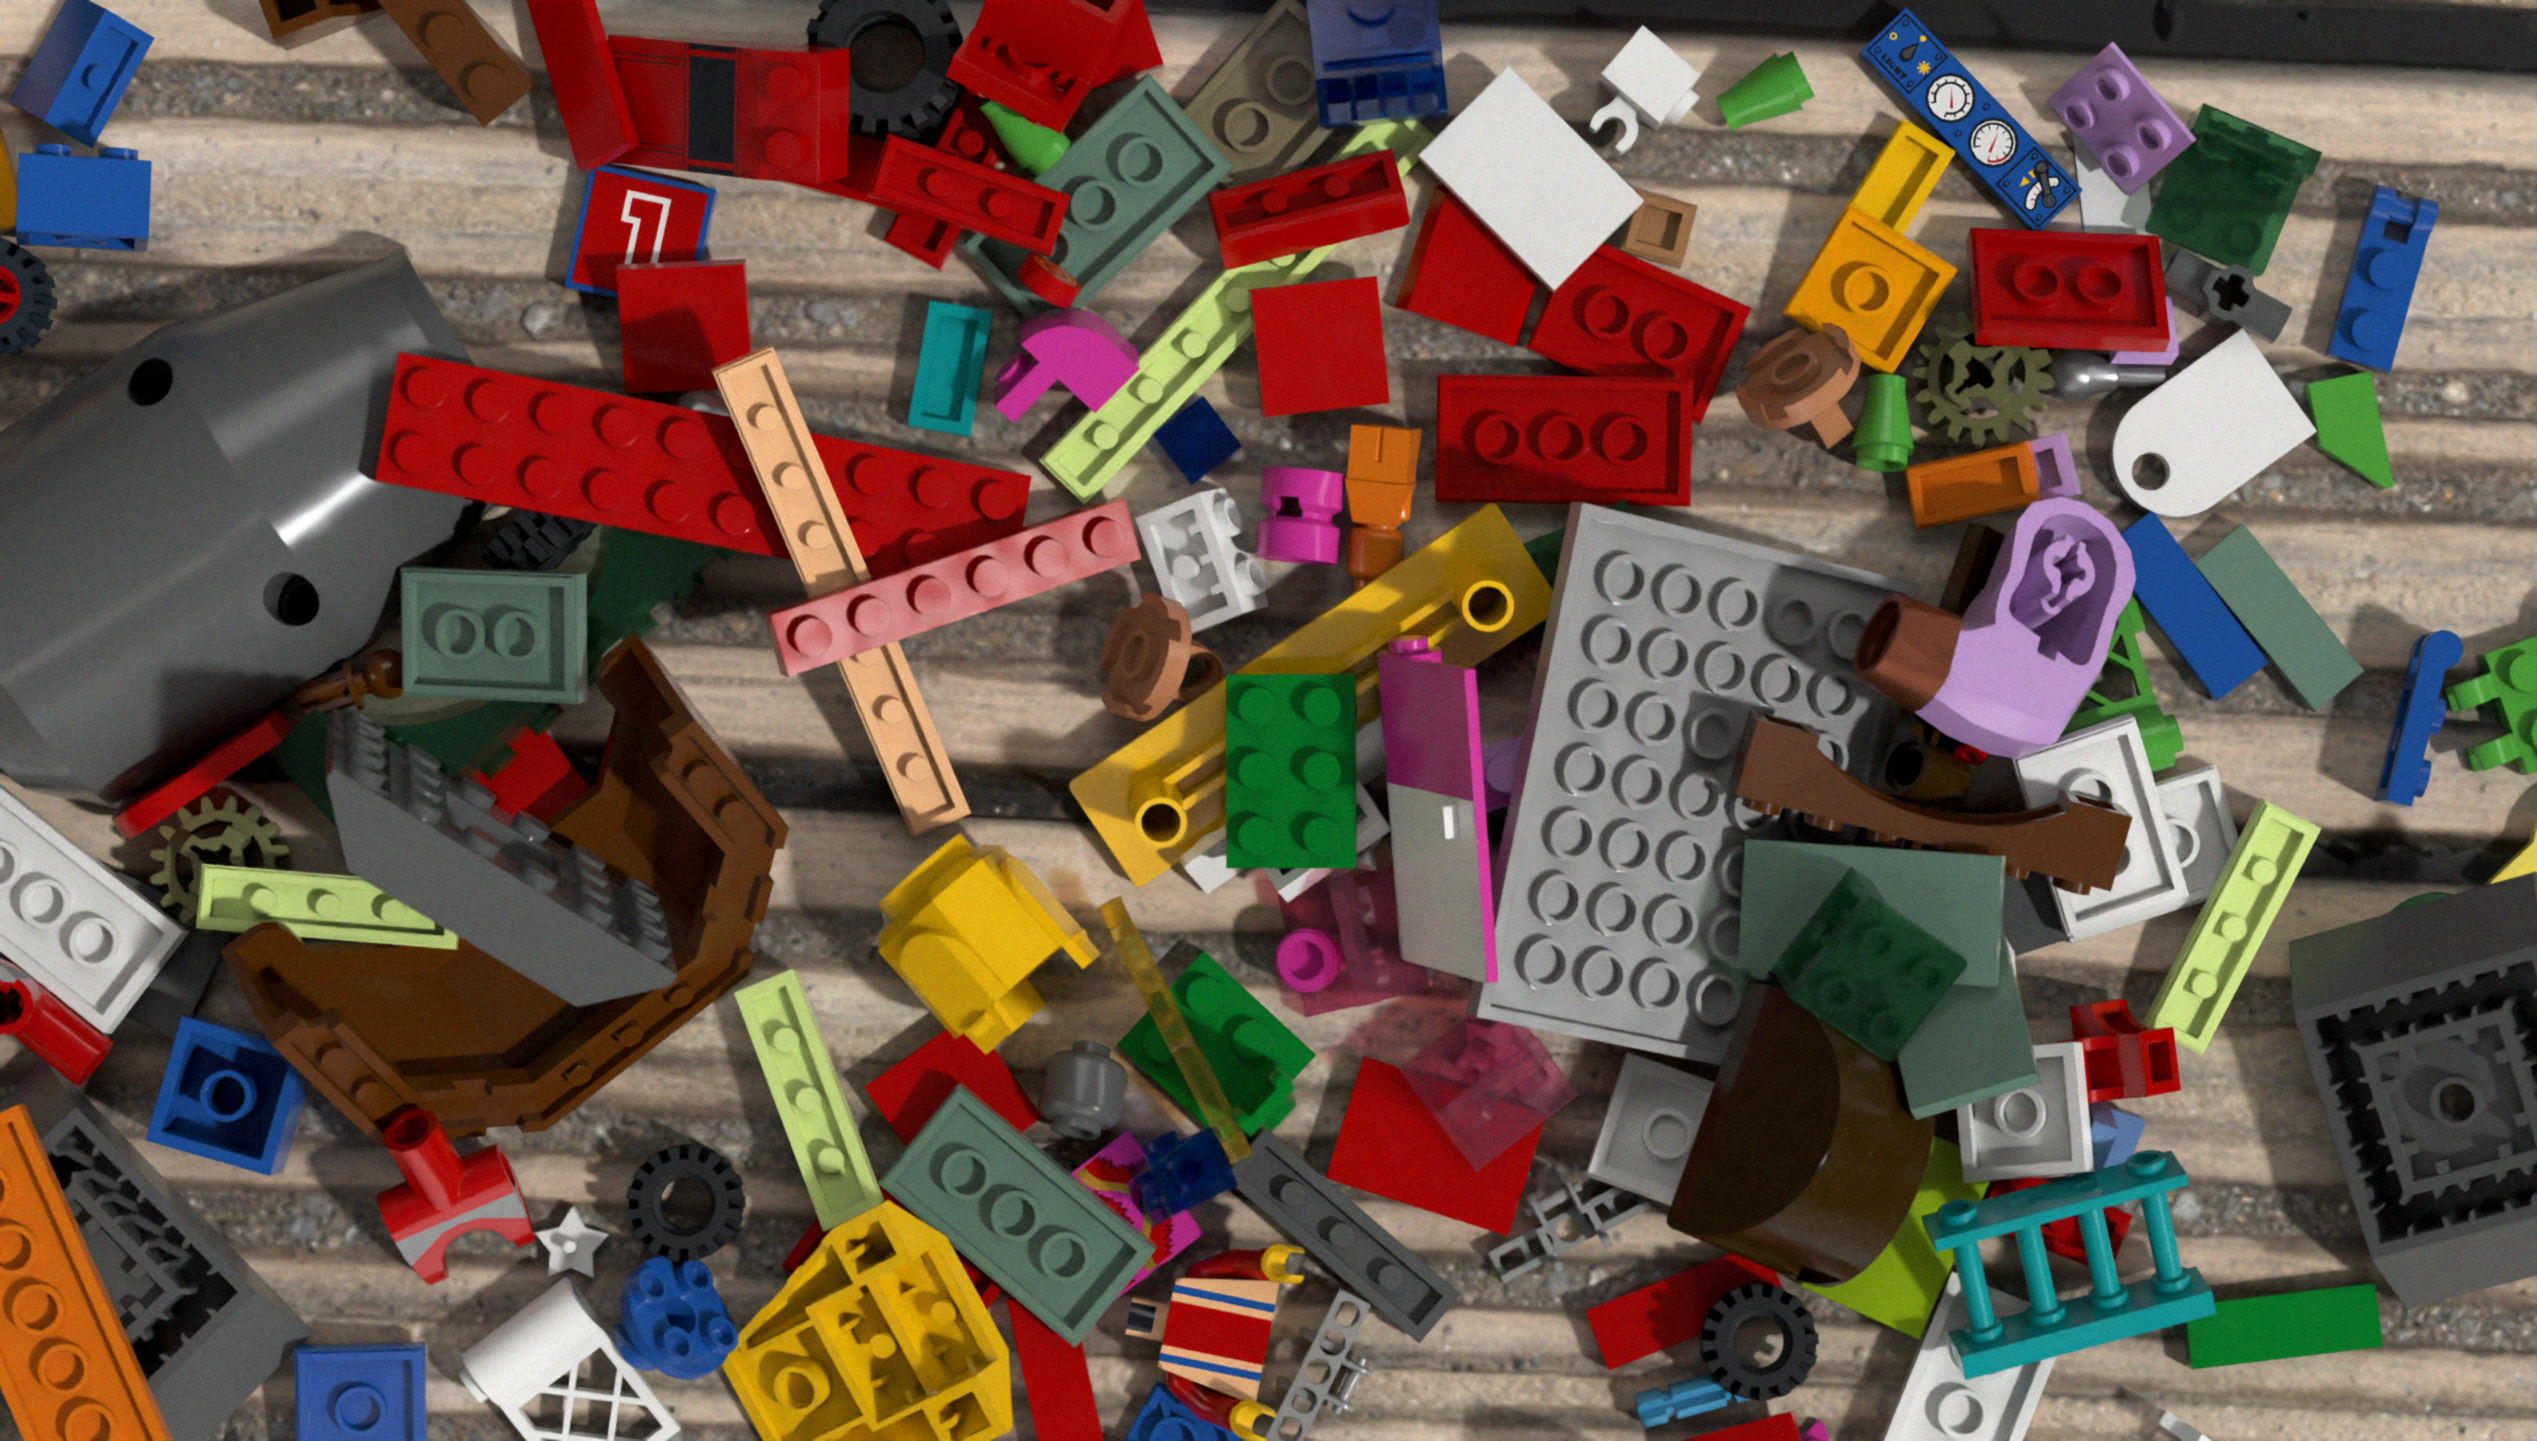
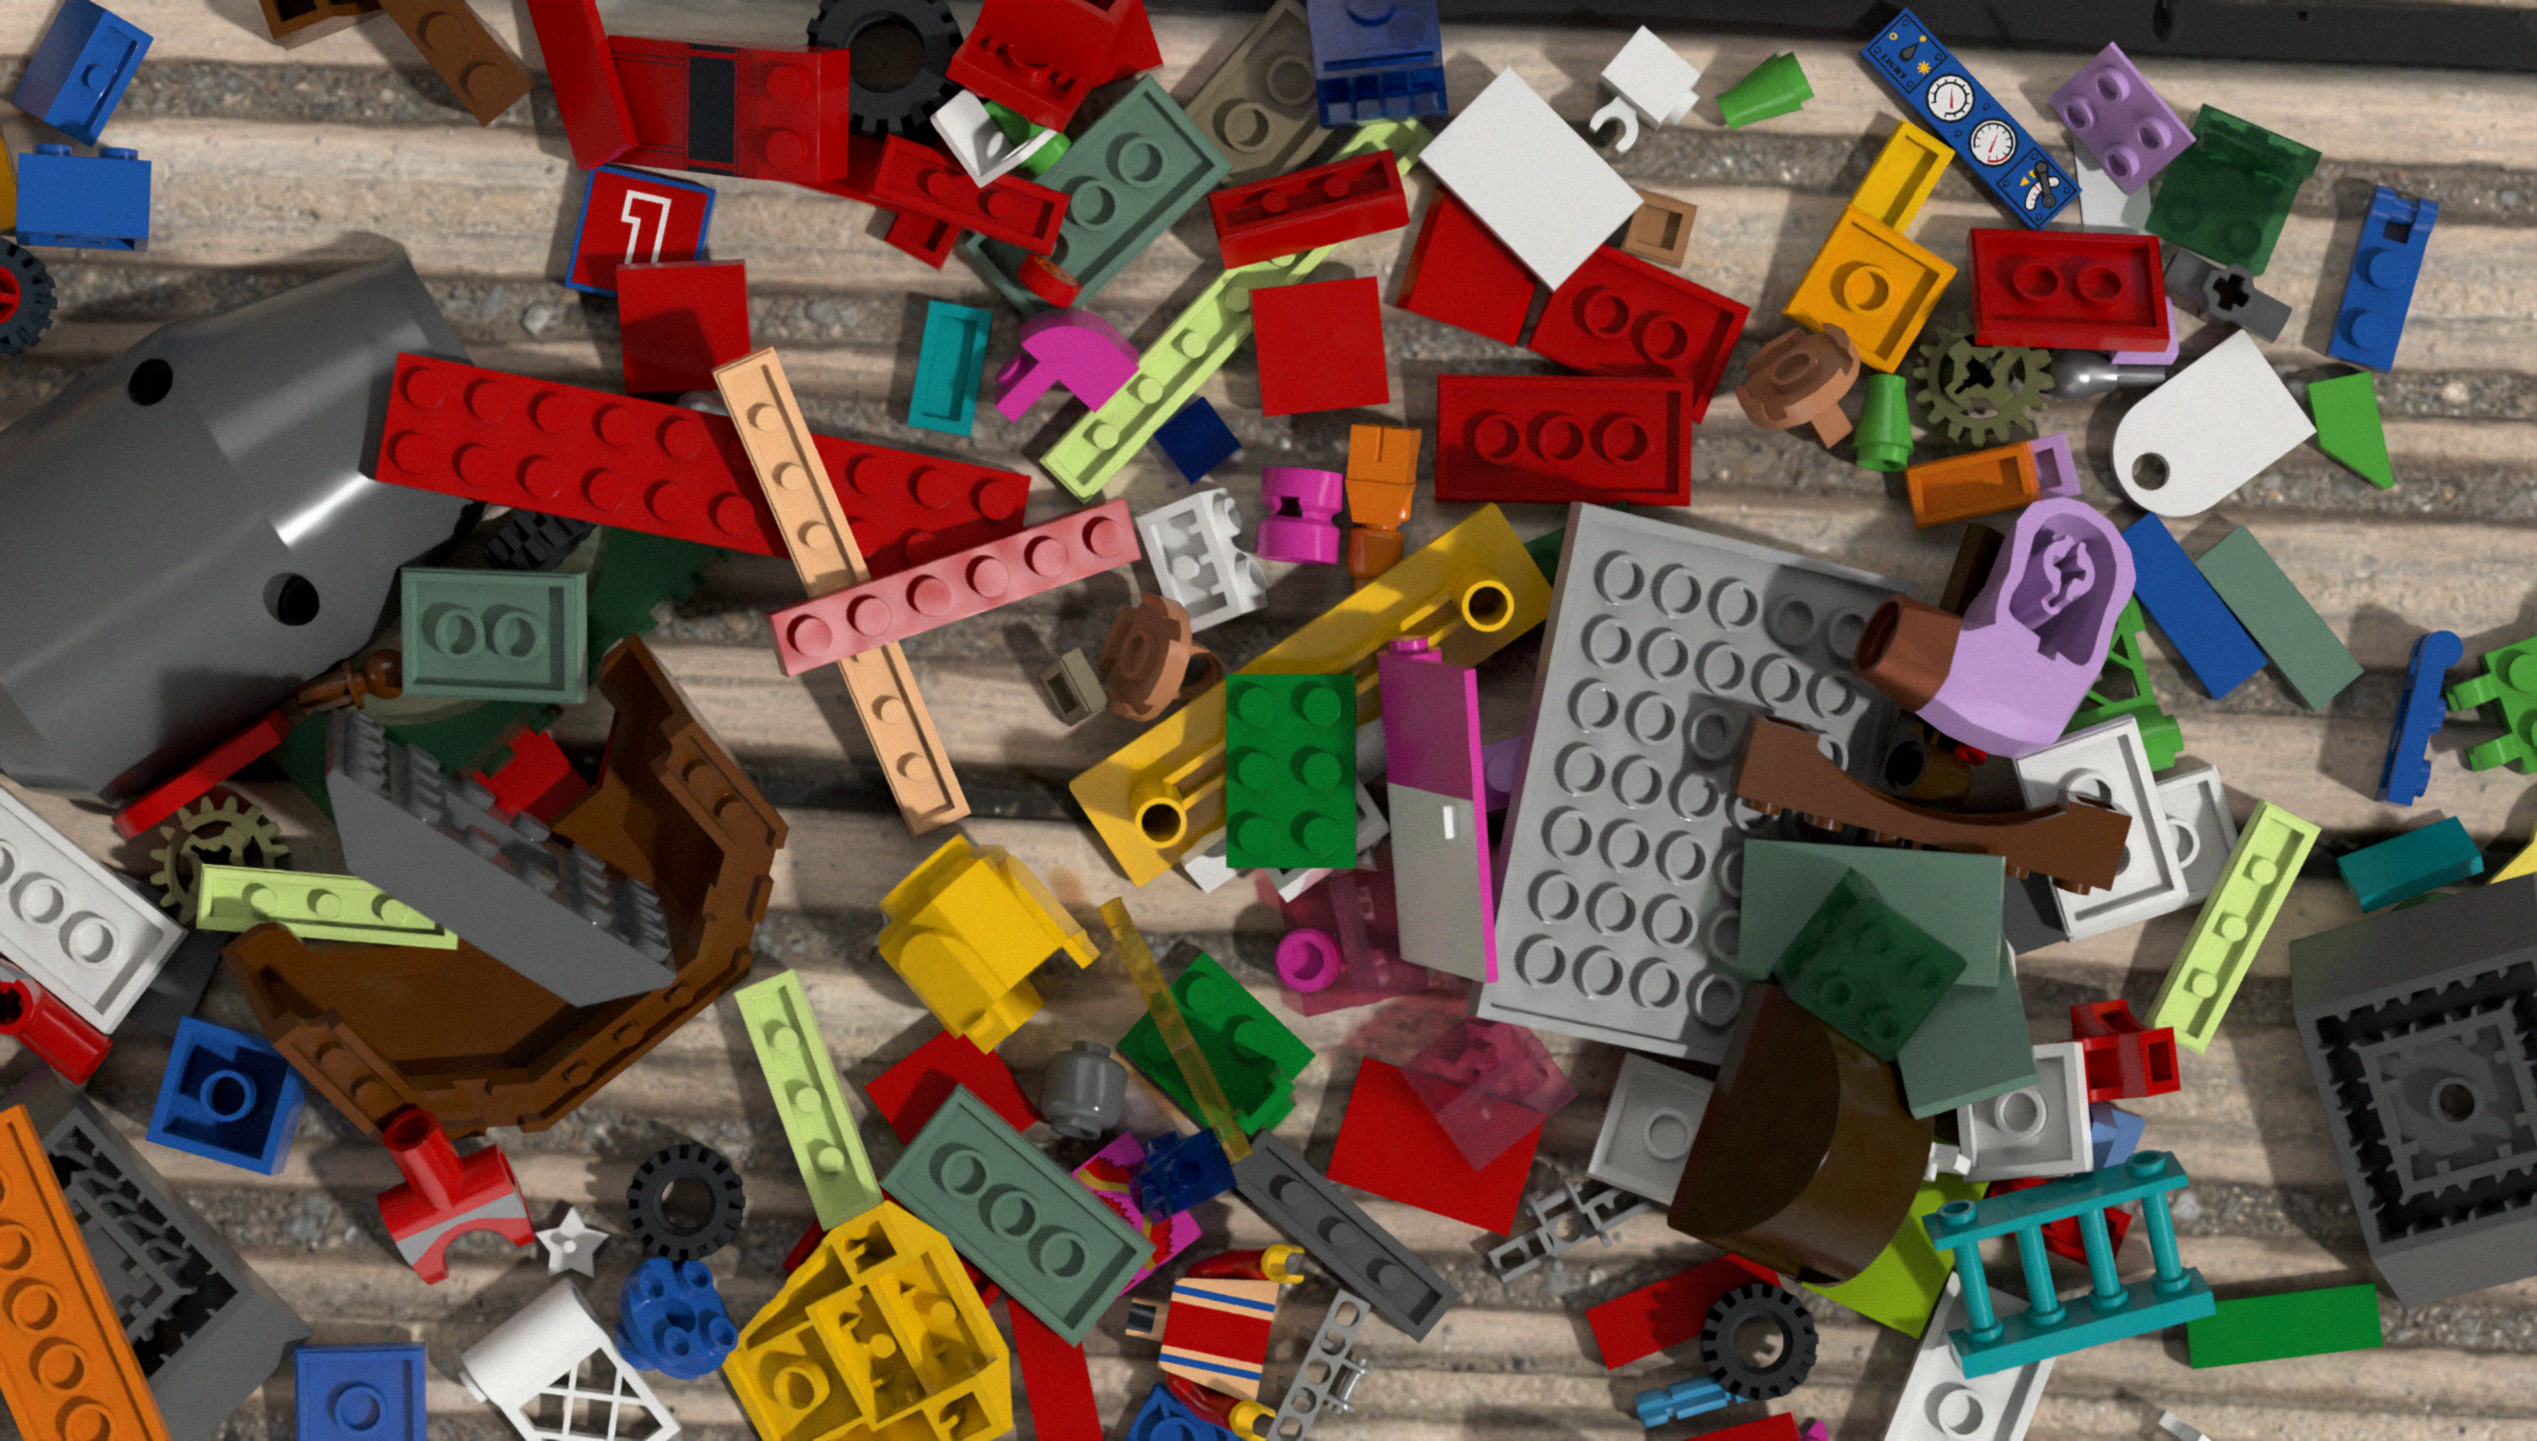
(978, 139): none -> white bracket
(1073, 687): none -> dark tan tile
(1946, 1159): none -> white piece
(2410, 864): none -> teal tile

